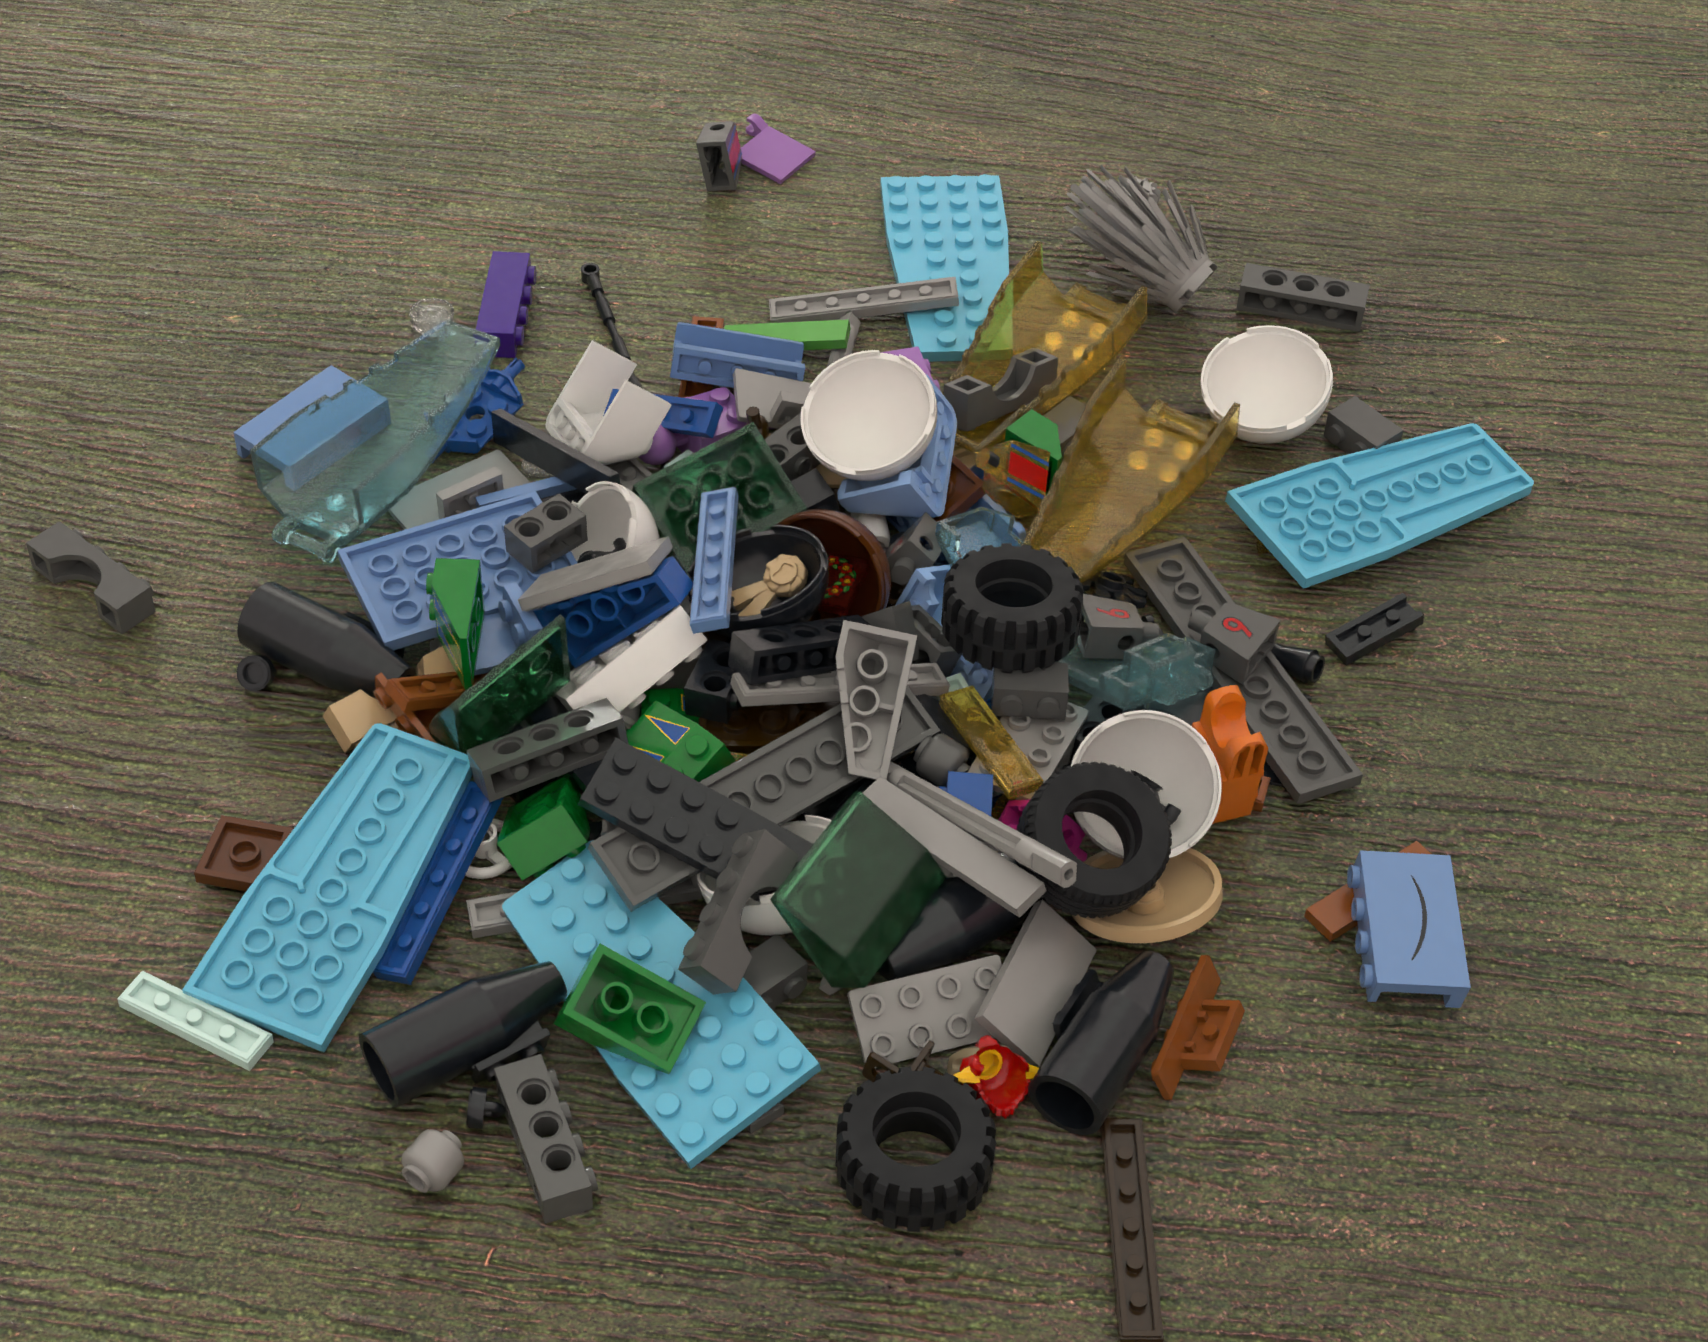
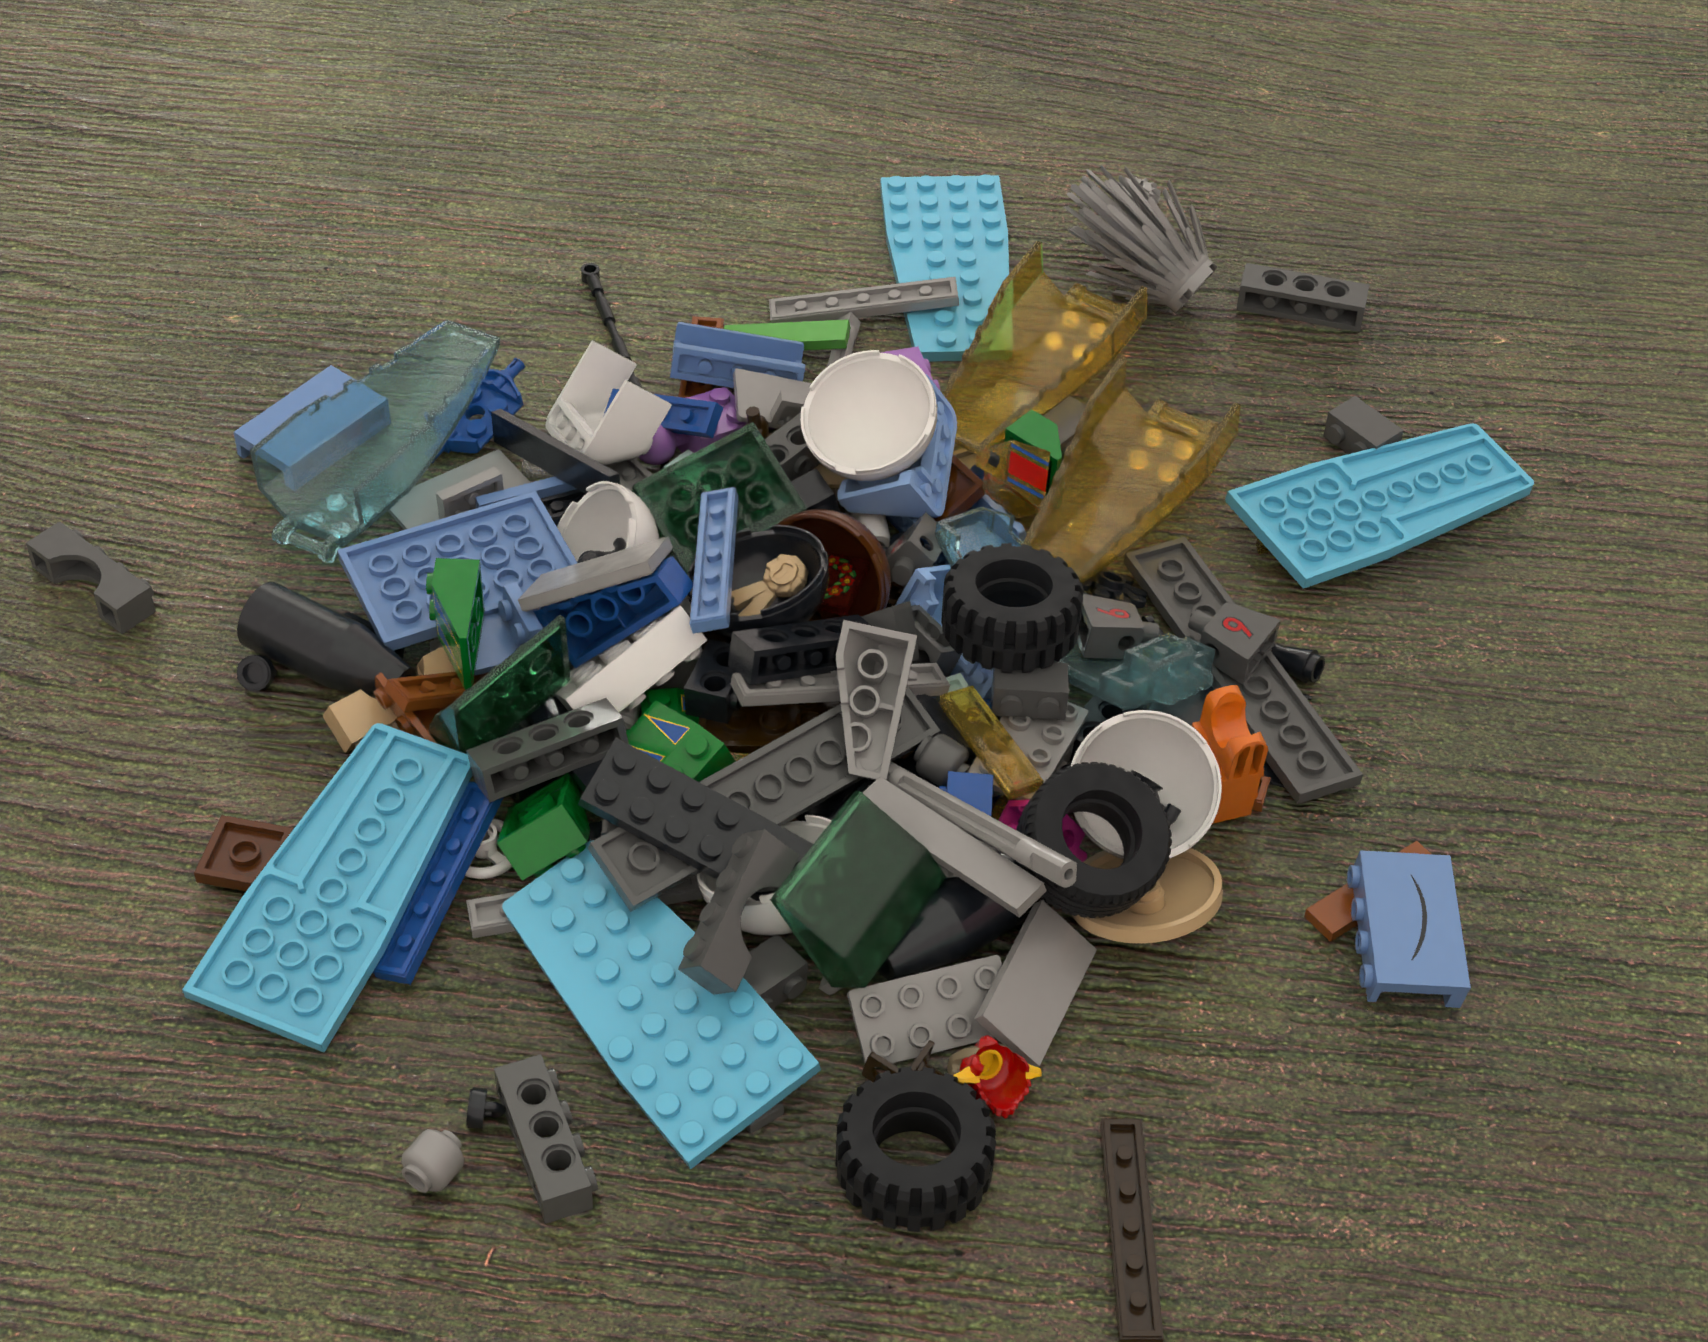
(195, 1020): light aqua tile -> none
(428, 314): clear wheel -> none
(463, 1029): black piece -> none
(505, 300): dark purple brick -> none
(545, 533): dark grey brick -> none
(629, 1010): green slope -> none
(716, 145): dark grey torso -> none
(772, 151): medium lavender flag -> none
(981, 403): dark grey arch -> none
(1101, 1043): black piece -> none
(1199, 1030): dark orange bracket -> none
(1274, 377): white piece -> none
(1373, 629): black hinge -> none

